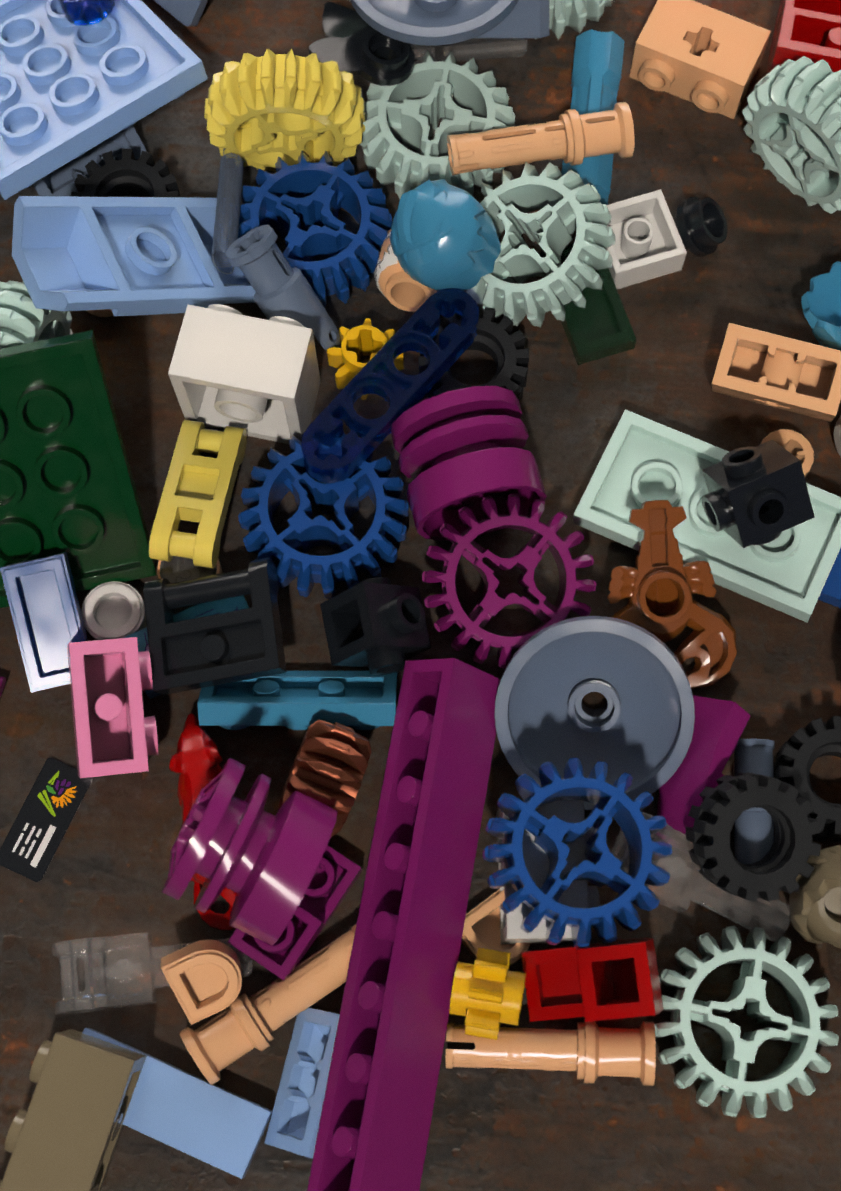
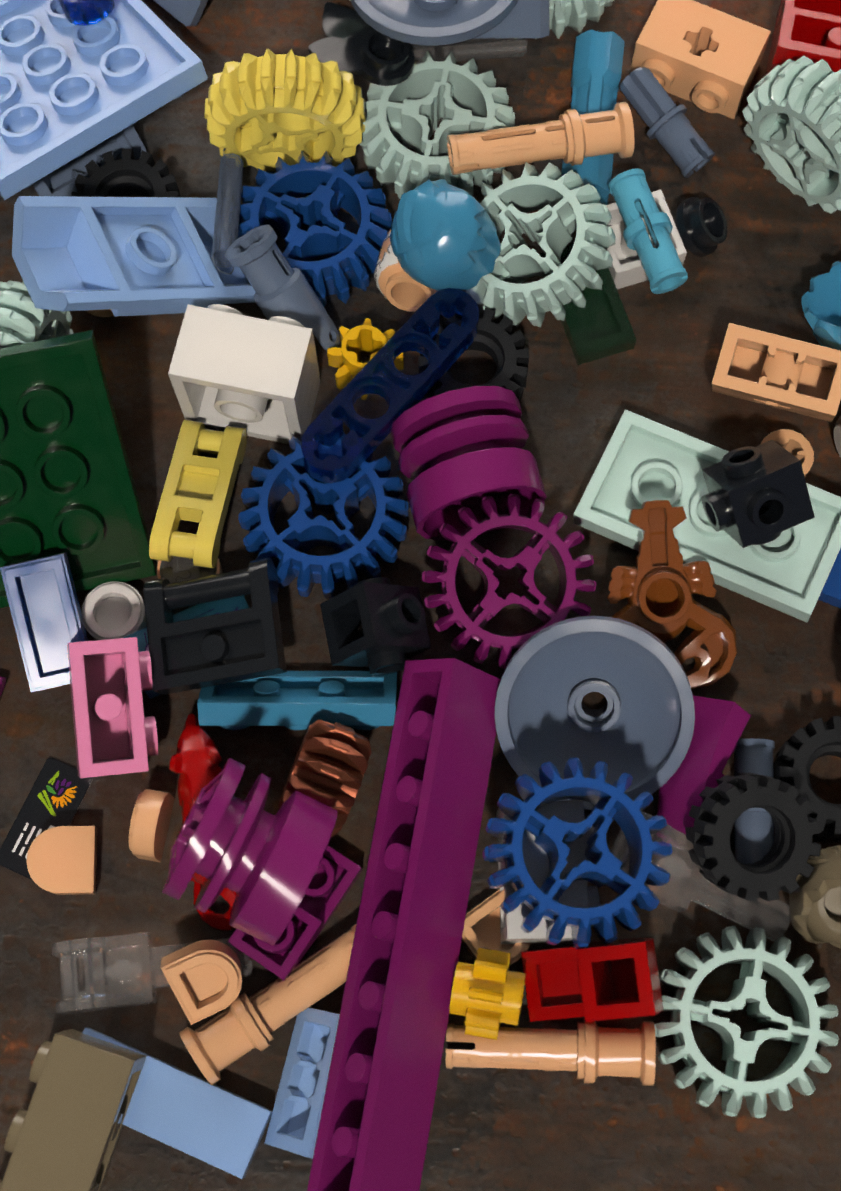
(64, 860): none -> light nougat tile
(150, 824): none -> light nougat tile
(635, 199): none -> medium azure pin
(666, 121): none -> sand blue axle

